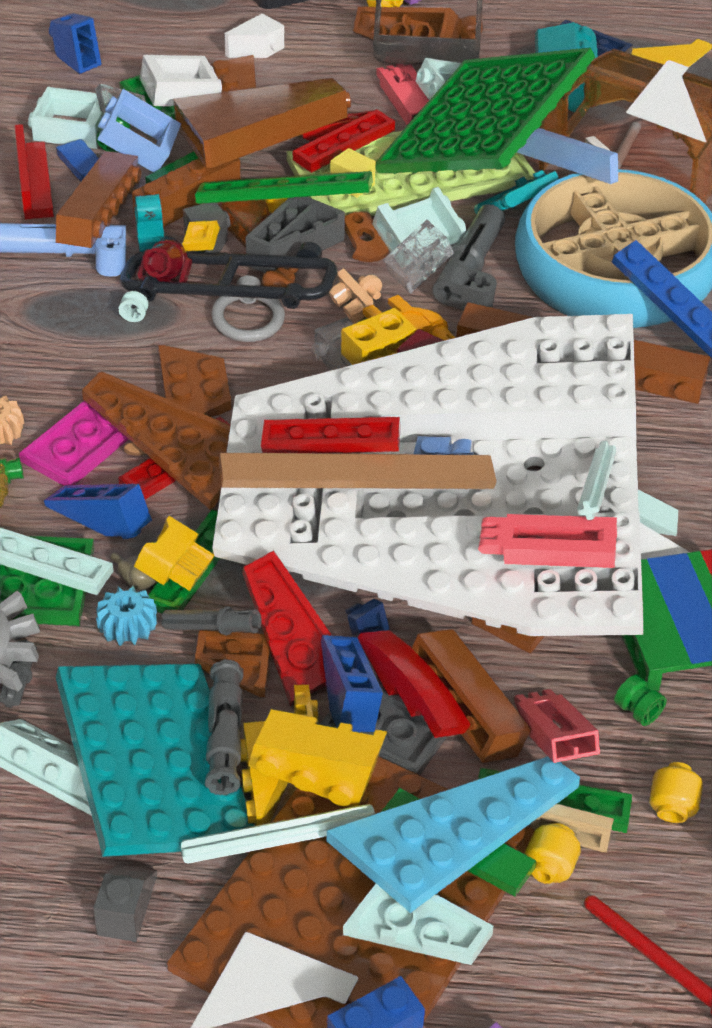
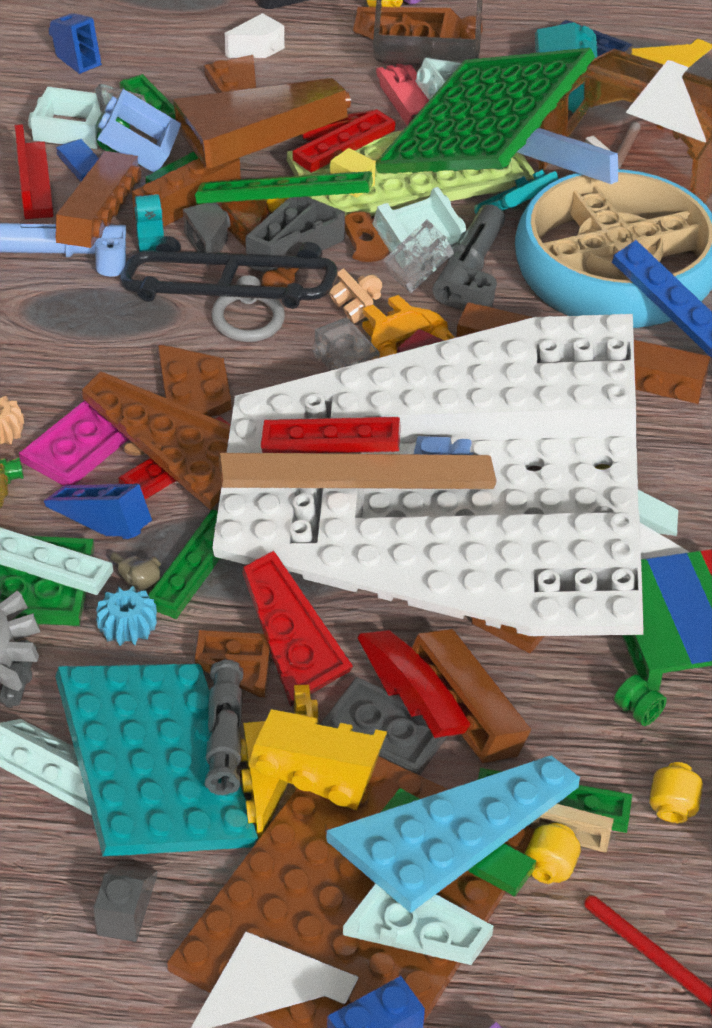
(133, 298): light aqua bush -> none
(165, 261): dark red piece -> none
(174, 556): yellow piece -> none
(177, 77): white window -> none
(201, 235): yellow tile -> none
(225, 620): dark grey axle -> none
(270, 834): light aqua axle -> none
(350, 683): blue slope -> none
(367, 617): dark blue tile -> none
(375, 336): yellow brick -> none
(557, 542): coral hinge -> none
(575, 737): coral hinge -> none
(596, 480): light aqua axle -> none

